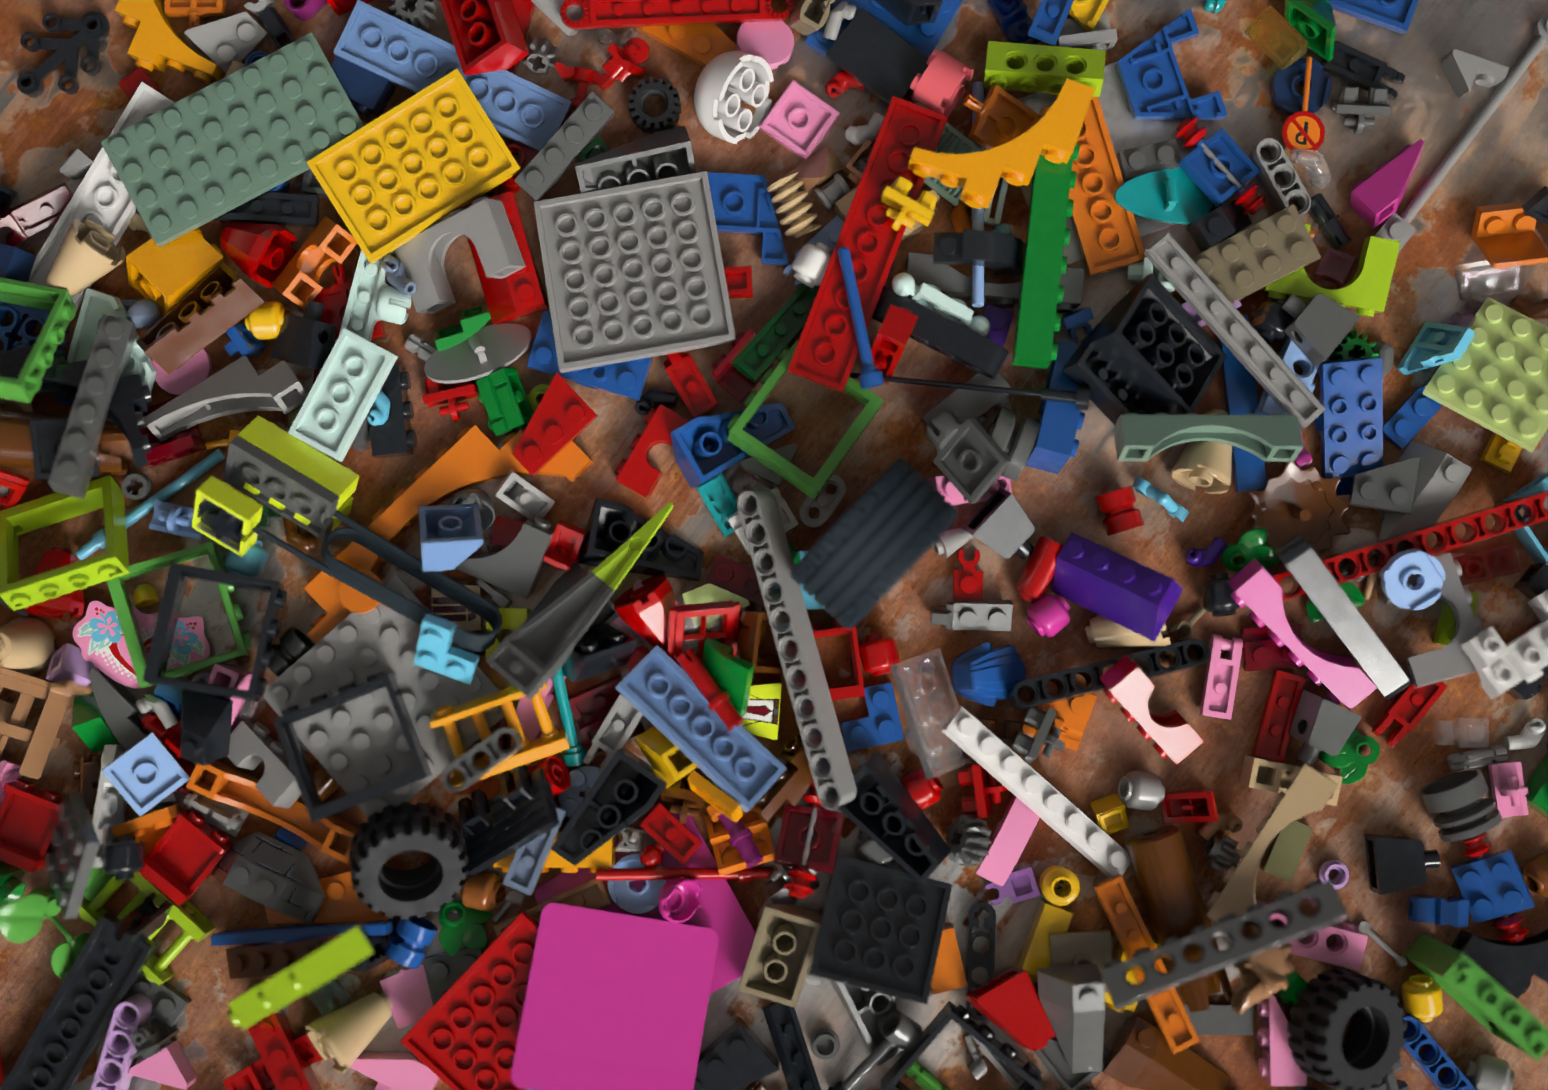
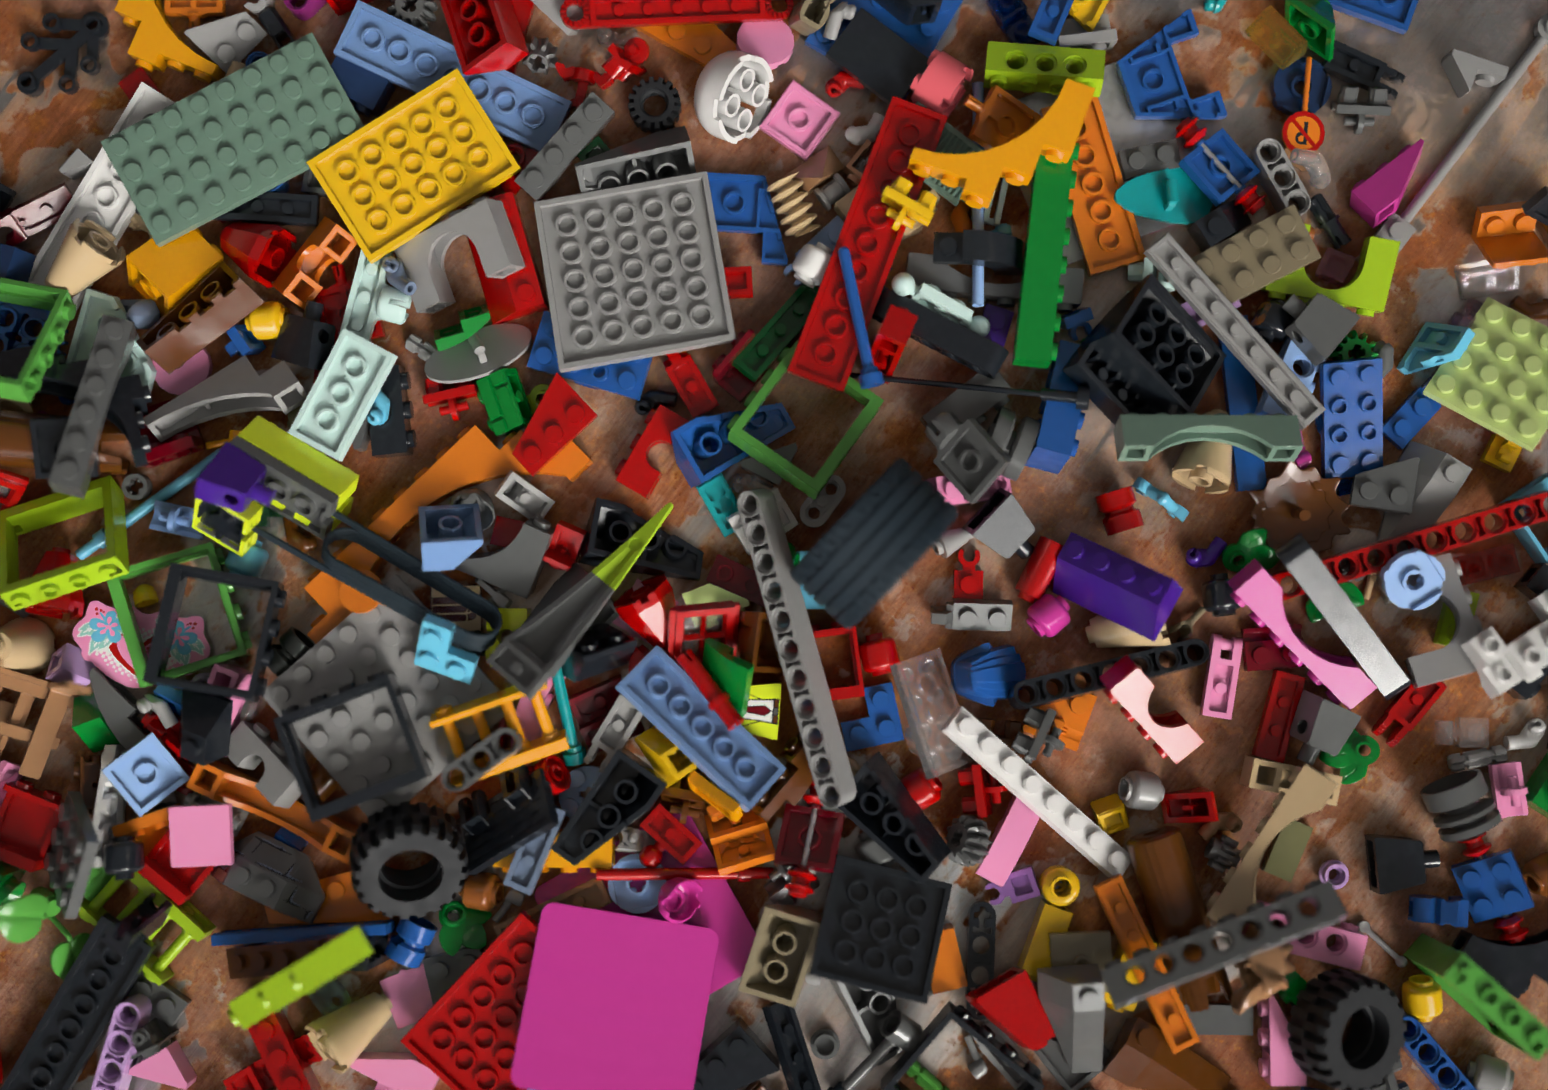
(201, 835): none -> bright pink tile
(233, 480): none -> dark purple torso
(742, 840): magenta pin -> none

